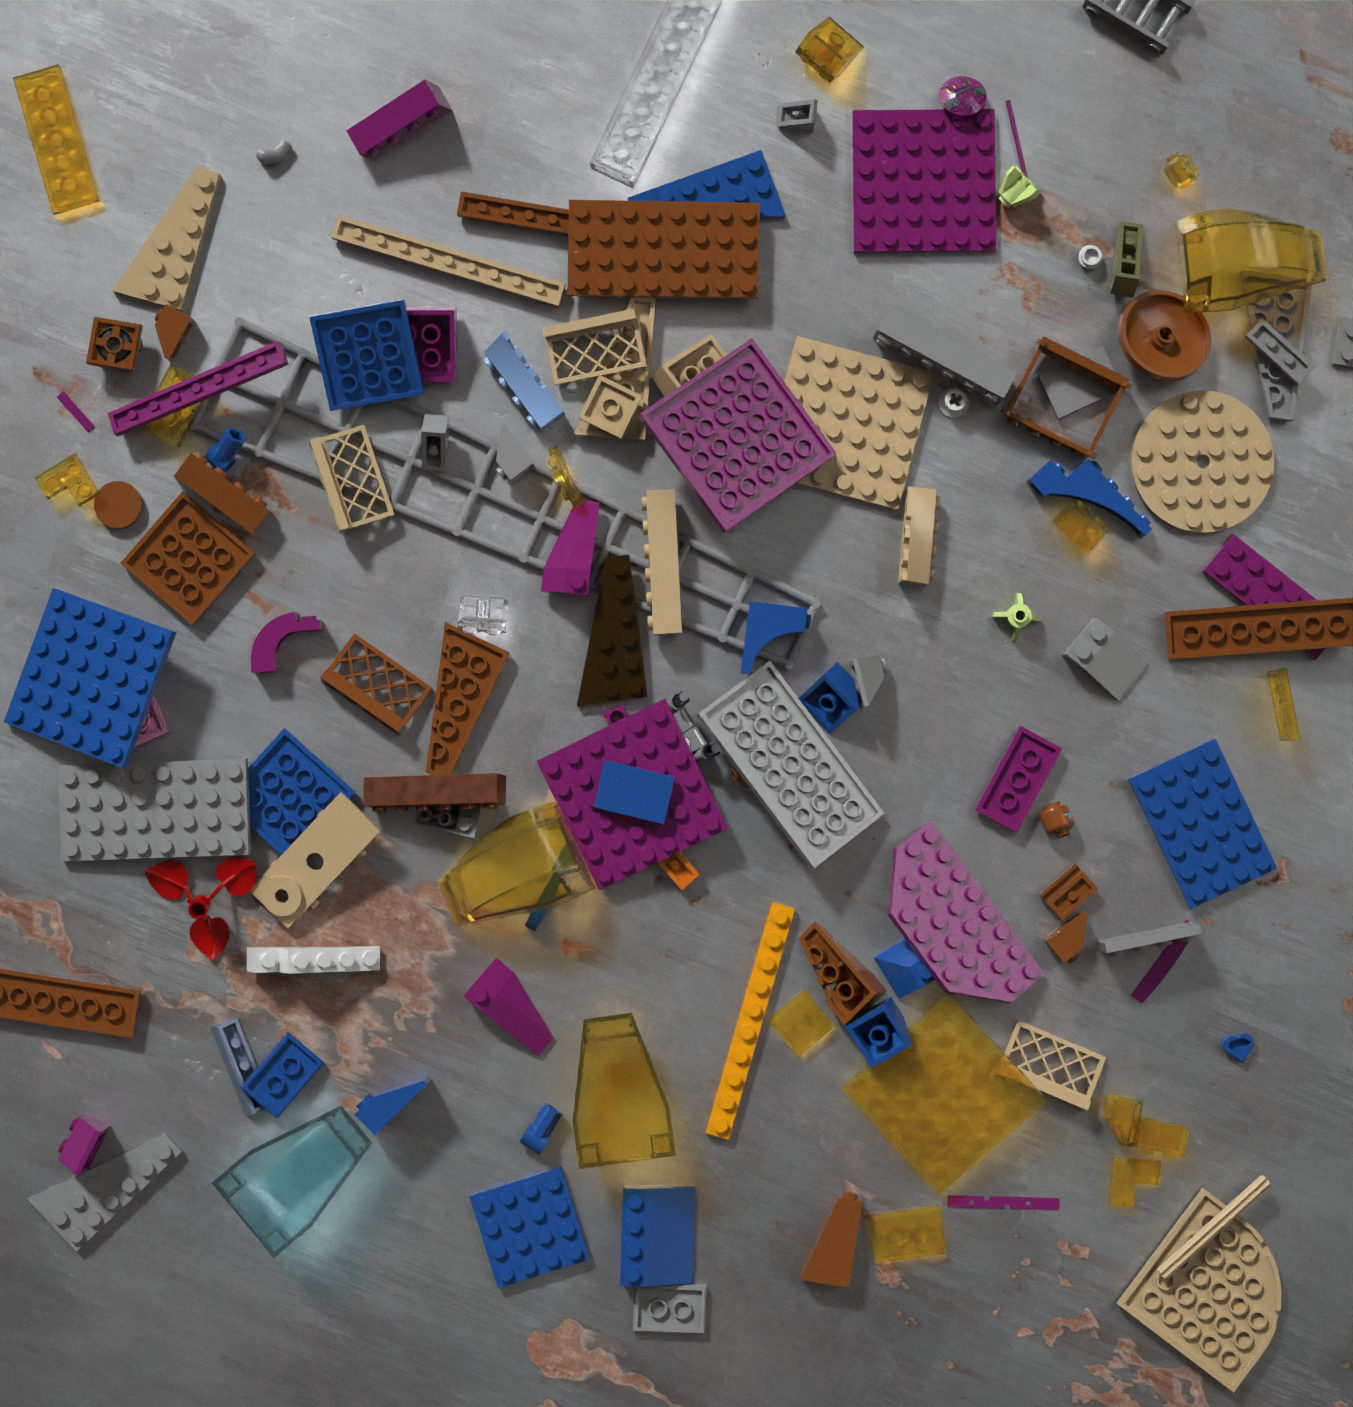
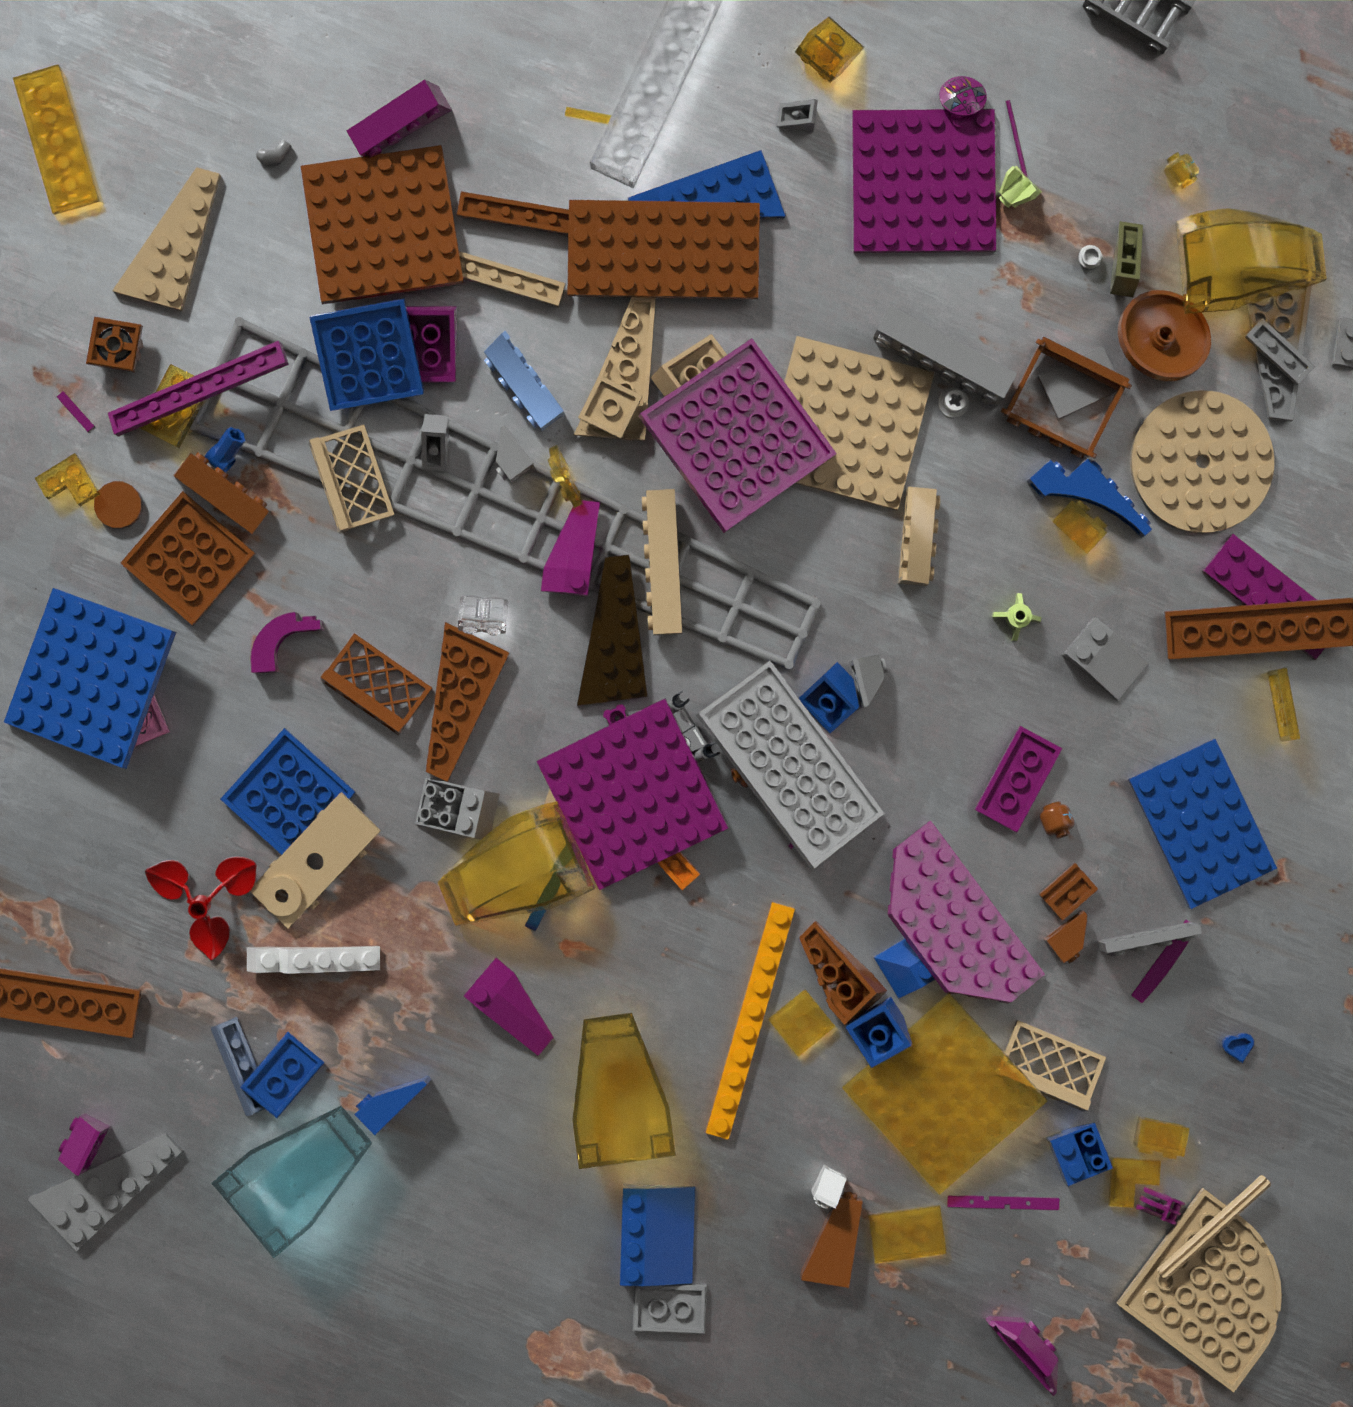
(154, 810): light grey plate -> none
(172, 330): dark orange slope -> none
(381, 224): none -> dark orange plate
(433, 791): copper brick -> none
(529, 1227): blue plate -> none
(539, 1132): blue piece -> none
(588, 115): none -> clear yellow piece
(591, 326): tan fence -> none
(634, 792): blue tile -> none
(767, 623): blue arch -> none
(828, 1187): none -> white slope
(1029, 1348): none -> magenta wedge
(1079, 1153): none -> blue slope
(1123, 1117): clear yellow slope -> none
(1162, 1206): none -> magenta arm

